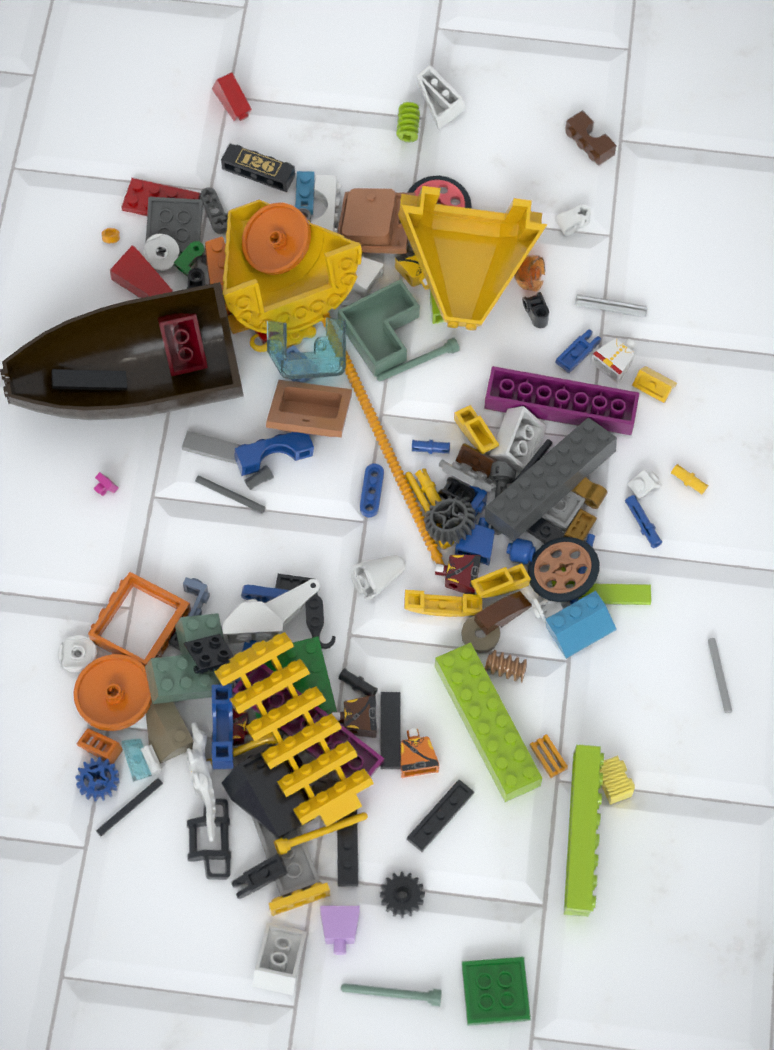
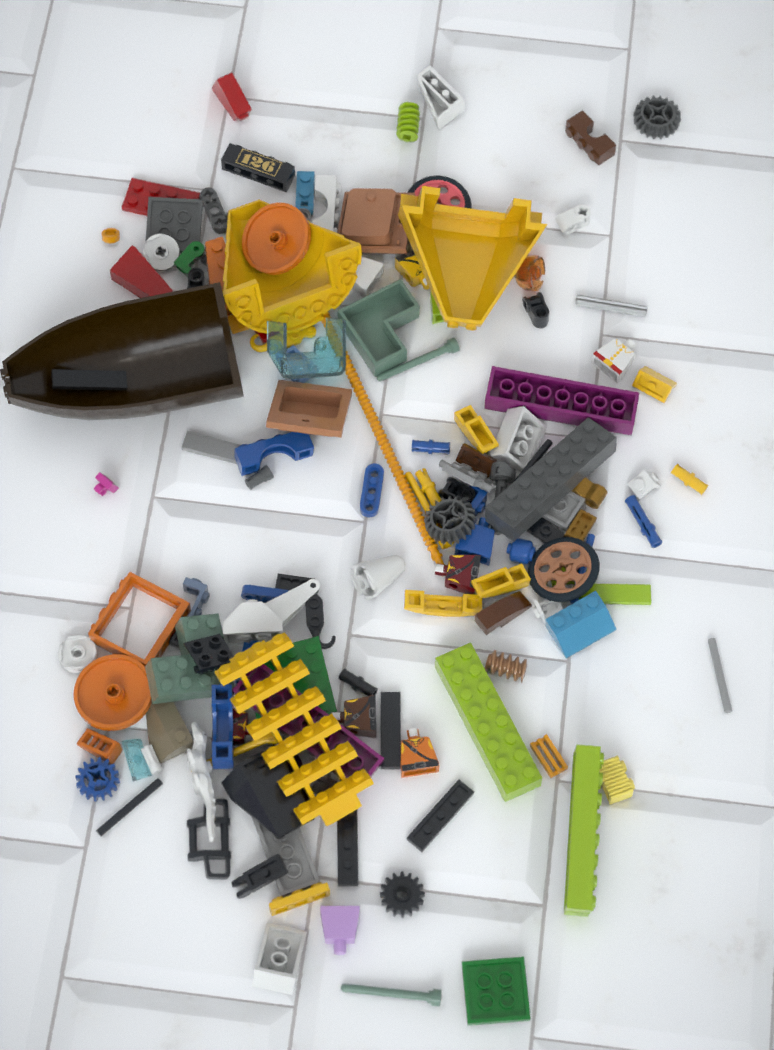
(182, 343): dark red slope -> none
(230, 494): dark grey bar -> none
(283, 845): yellow piece -> none
(483, 644): dark tan tile -> none
(577, 351): blue hinge -> none
(656, 112): none -> dark grey gear

